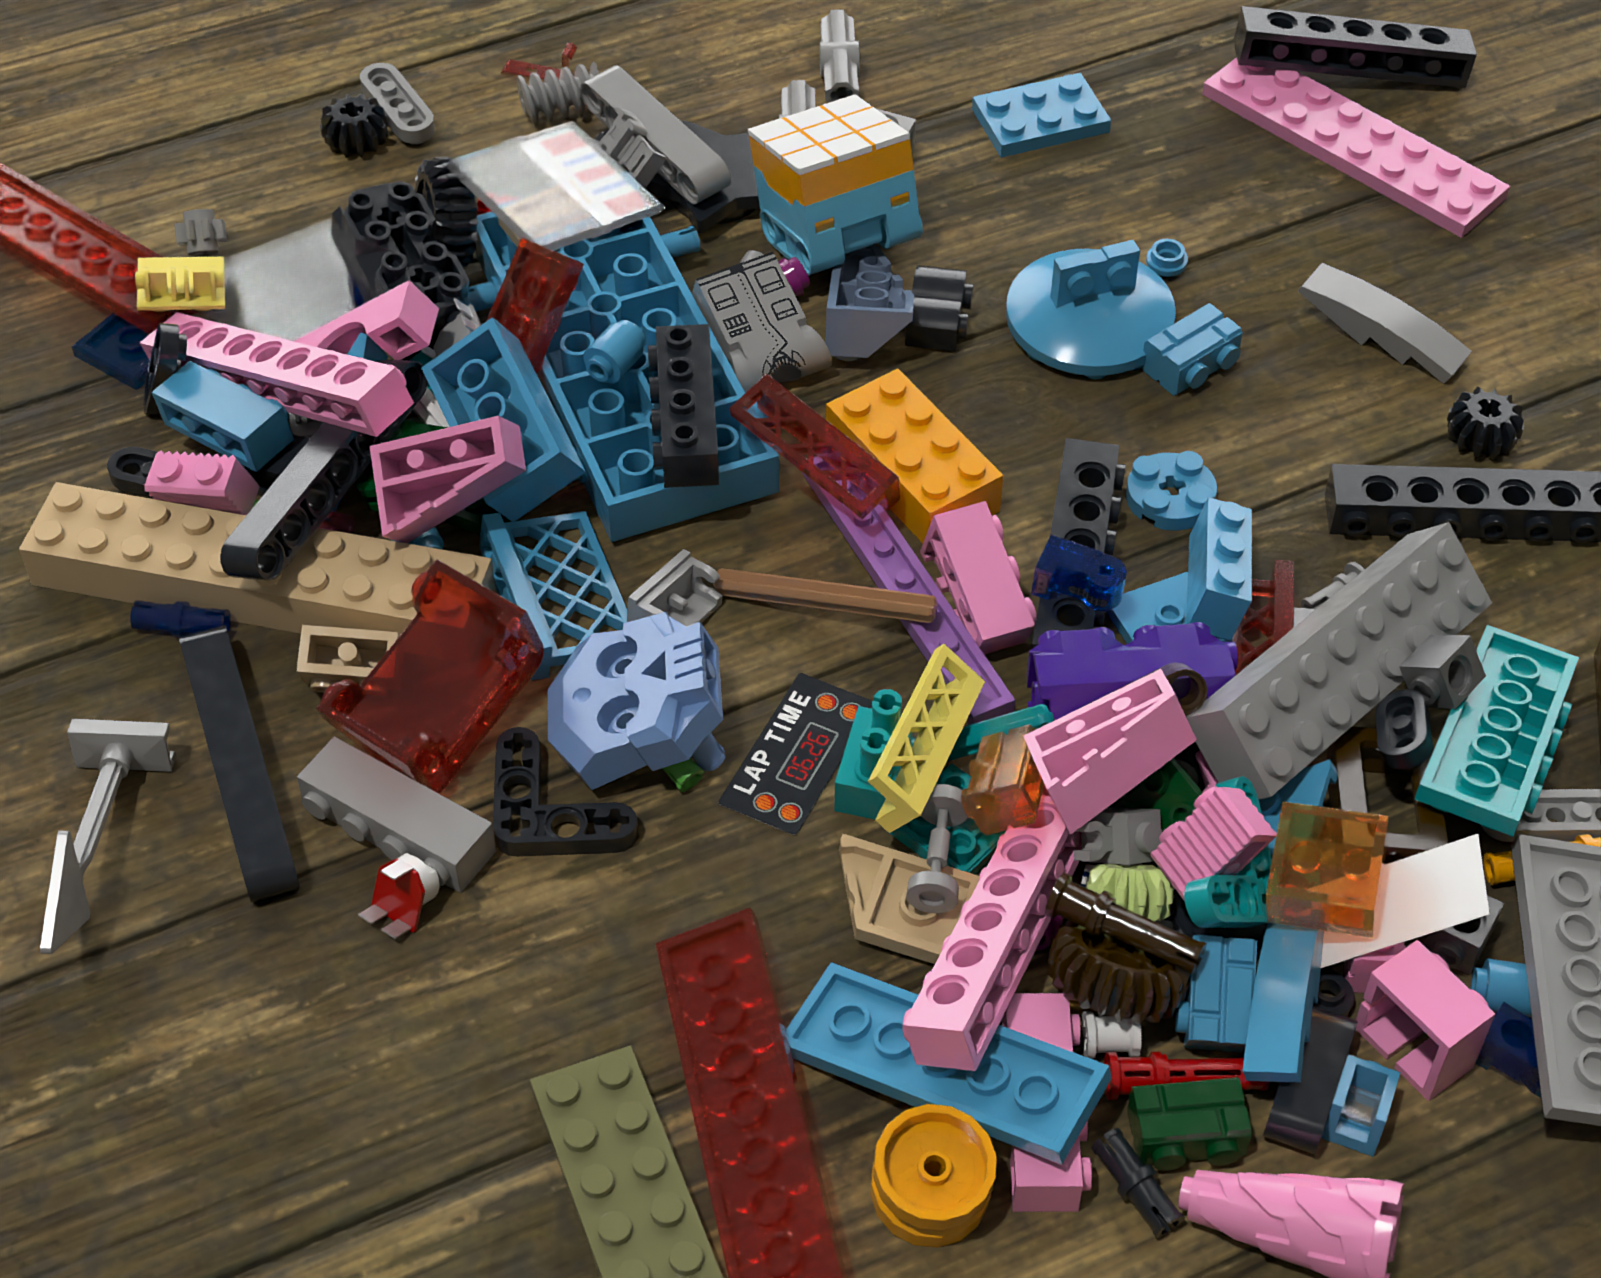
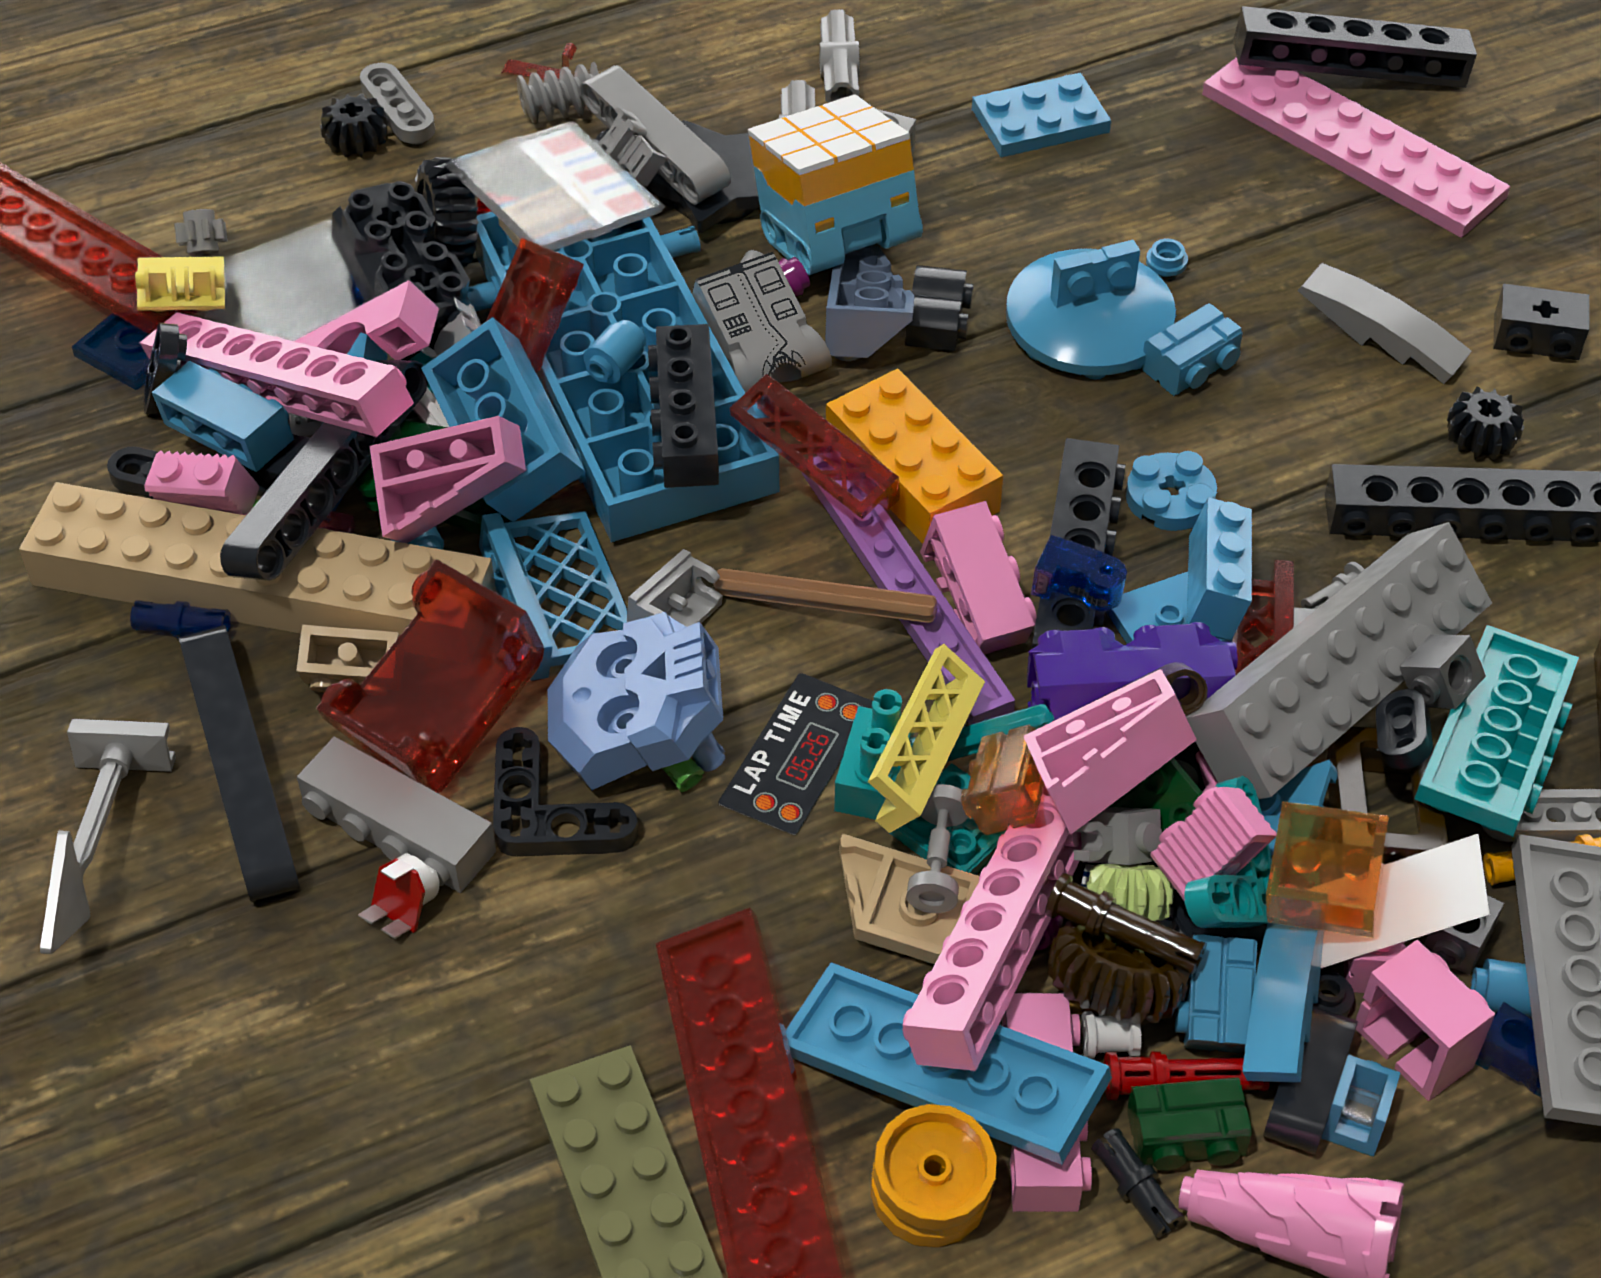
(1541, 321): none -> black brick

